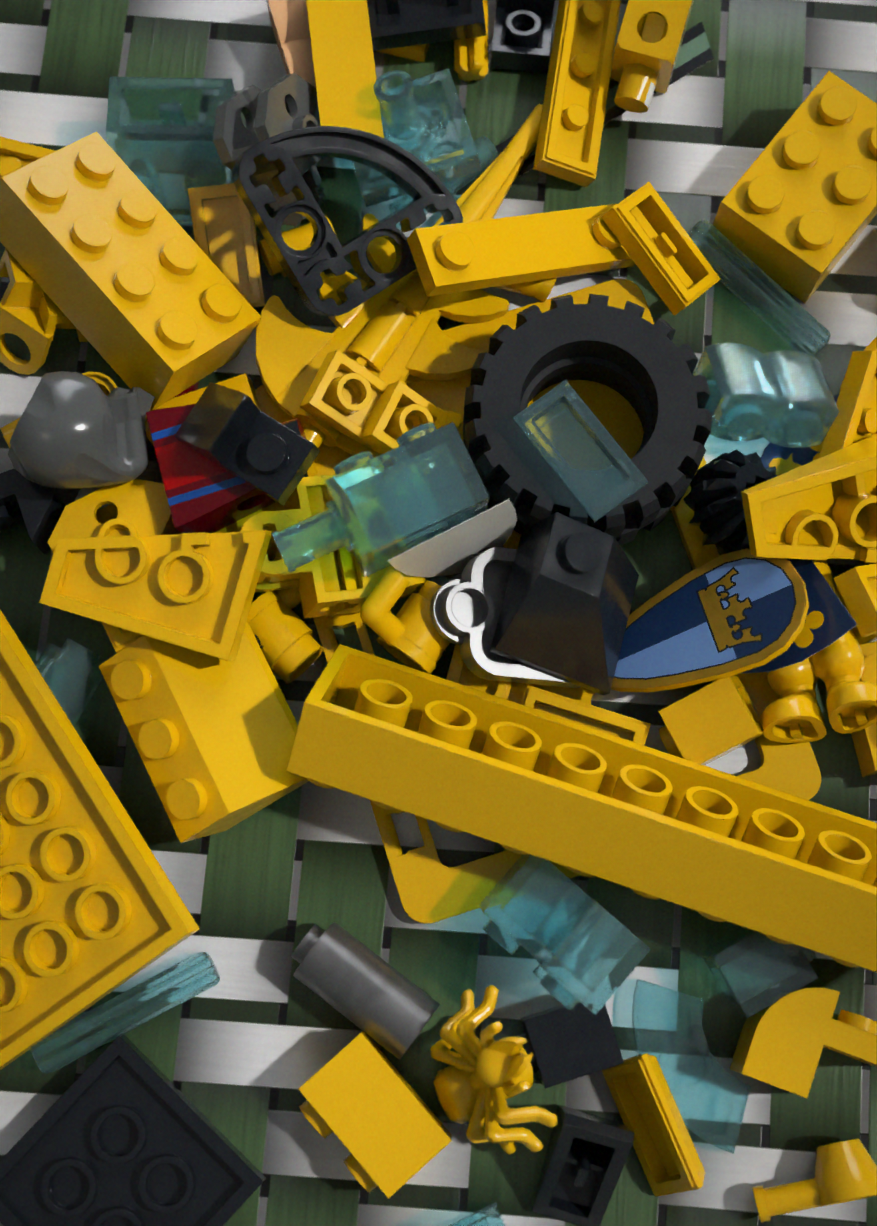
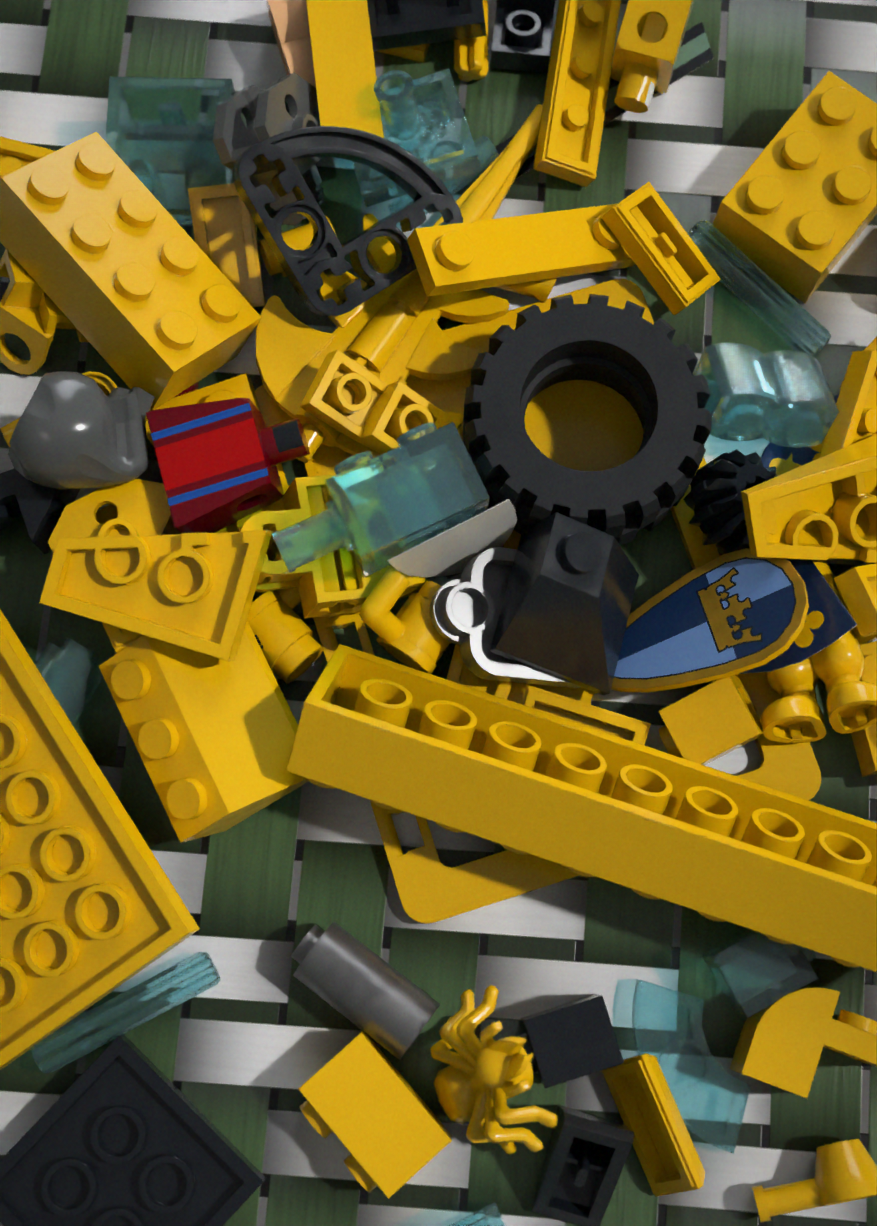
(247, 442): black slope -> none
(576, 941): clear light blue brick -> none
(580, 450): clear light blue tile -> none

